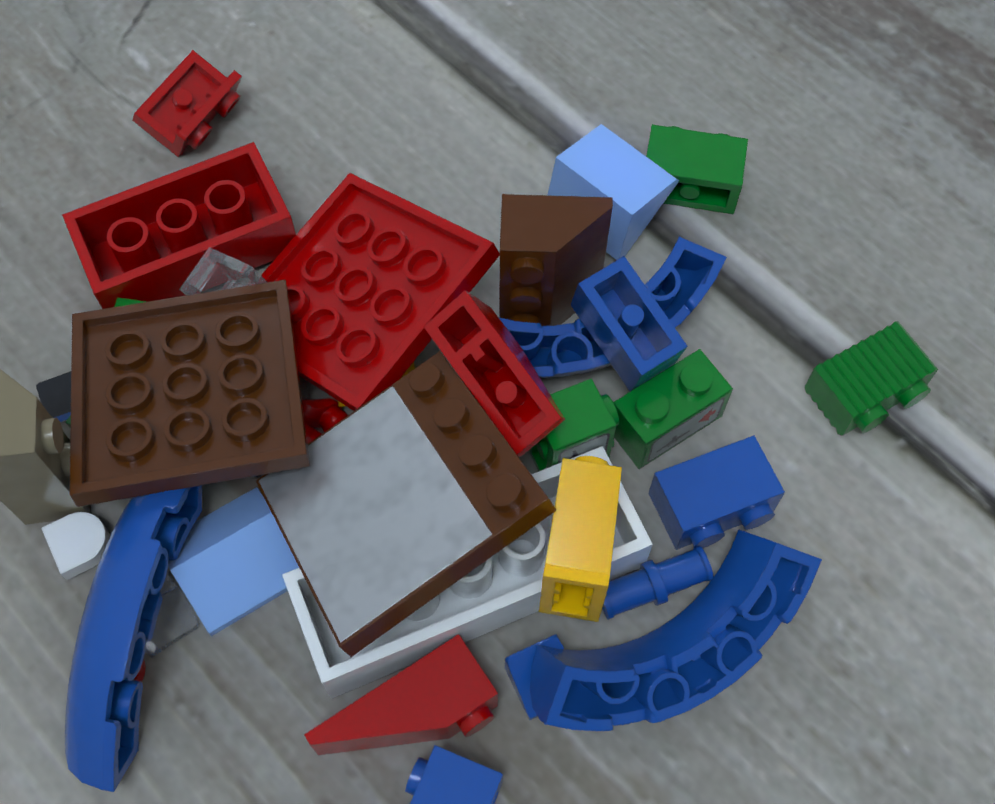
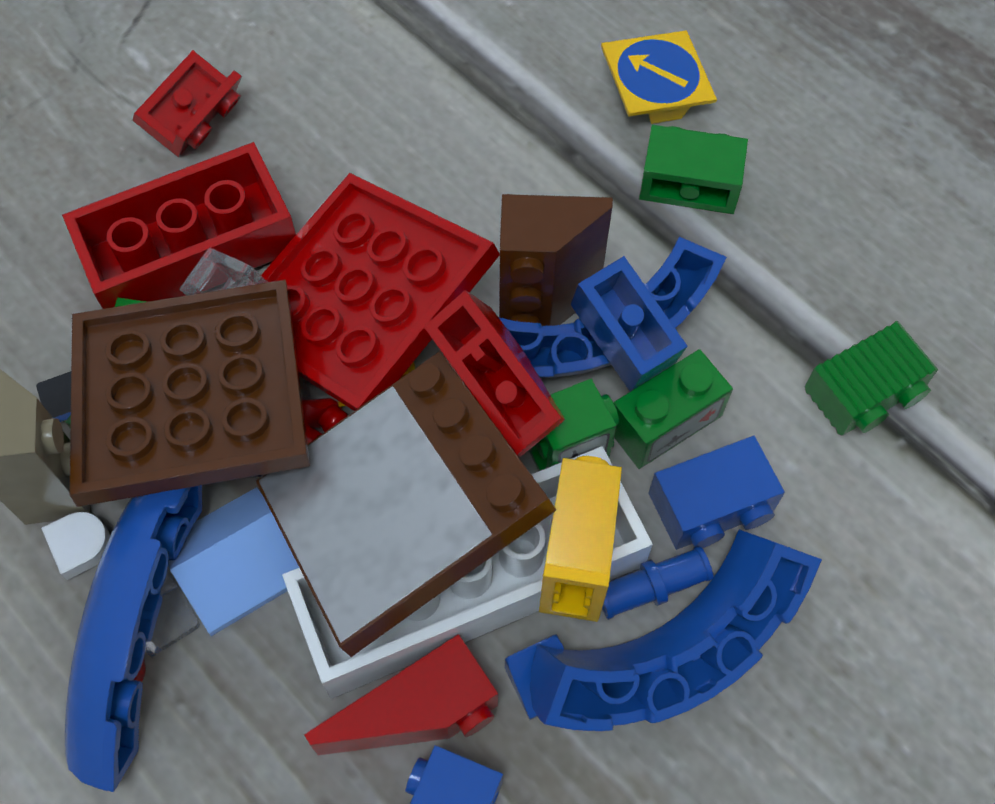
(610, 167): light blue slope -> none
(658, 75): none -> piece

